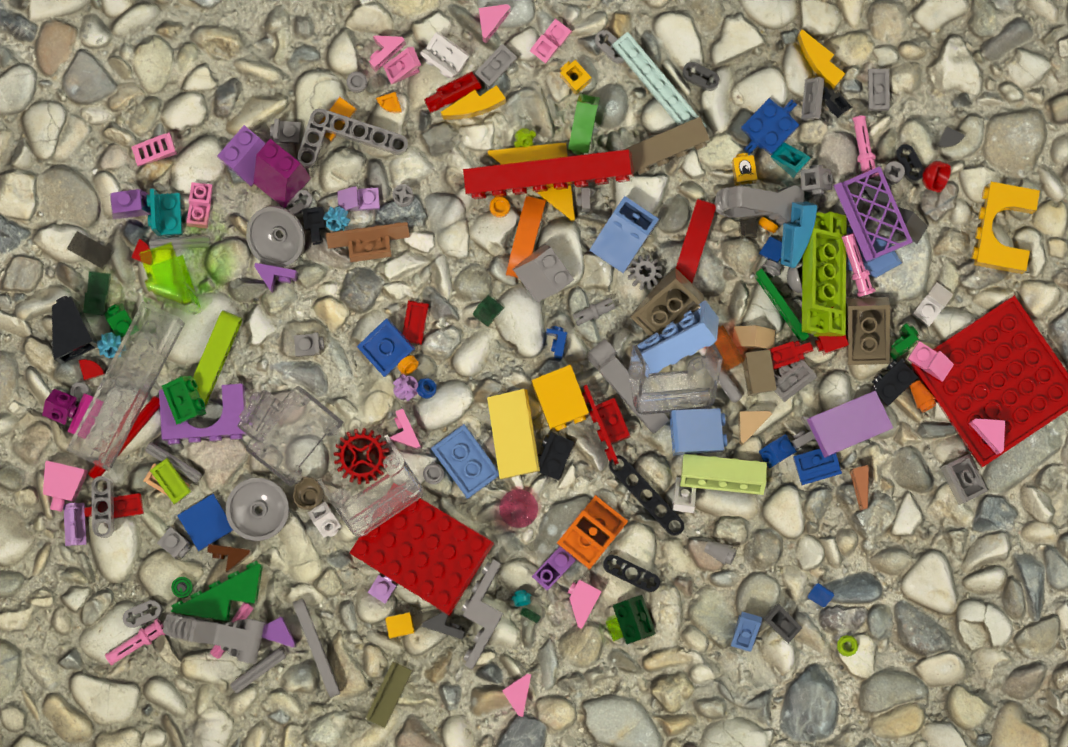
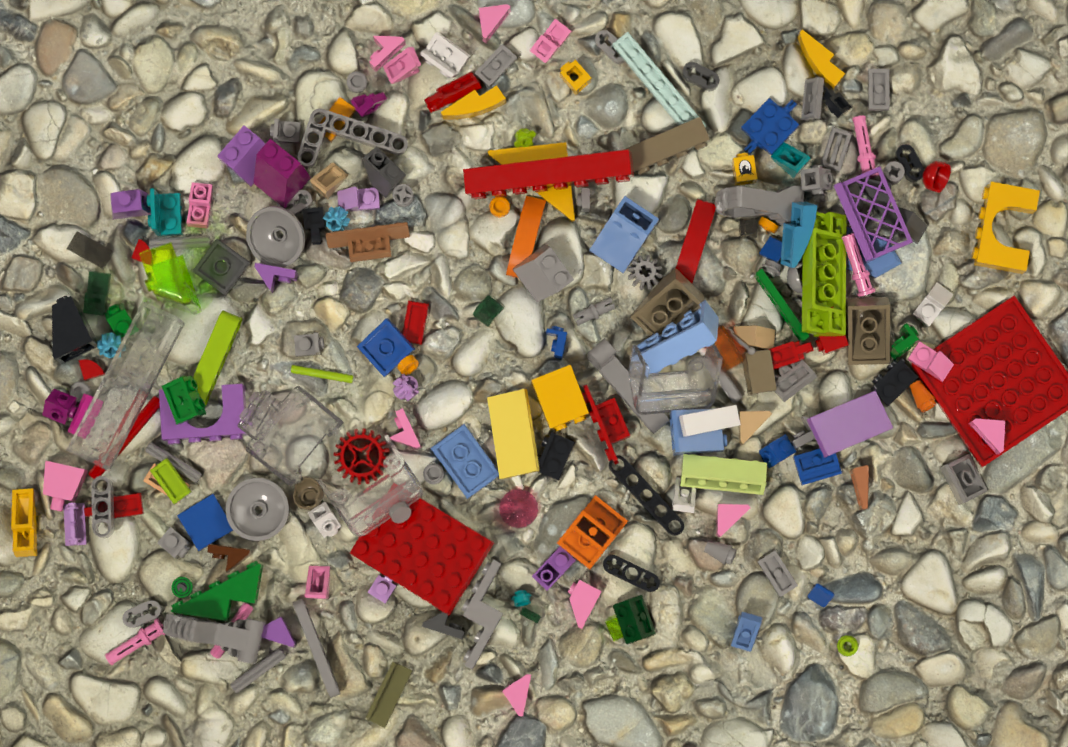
(24, 523): none -> yellow slope
(156, 156): bright pink slope -> none
(221, 267): none -> dark grey plate
(318, 582): none -> bright pink slope
(322, 374): none -> lime bar
(328, 180): none -> tan slope
(368, 104): none -> magenta bracket
(382, 172): none -> dark grey slope
(389, 103): light orange tile -> none
(399, 512): none -> light grey tile
(400, 625): yellow panel -> none
(426, 388): blue plate -> none
(583, 124): bright green slope -> none
(709, 420): none -> white tile
(728, 515): none -> bright pink slope
(751, 350): none -> light grey hinge
(777, 573): none -> light grey plate
(782, 623): dark grey slope -> none
(830, 165): none -> light grey tile
(950, 138): dark grey tile -> none

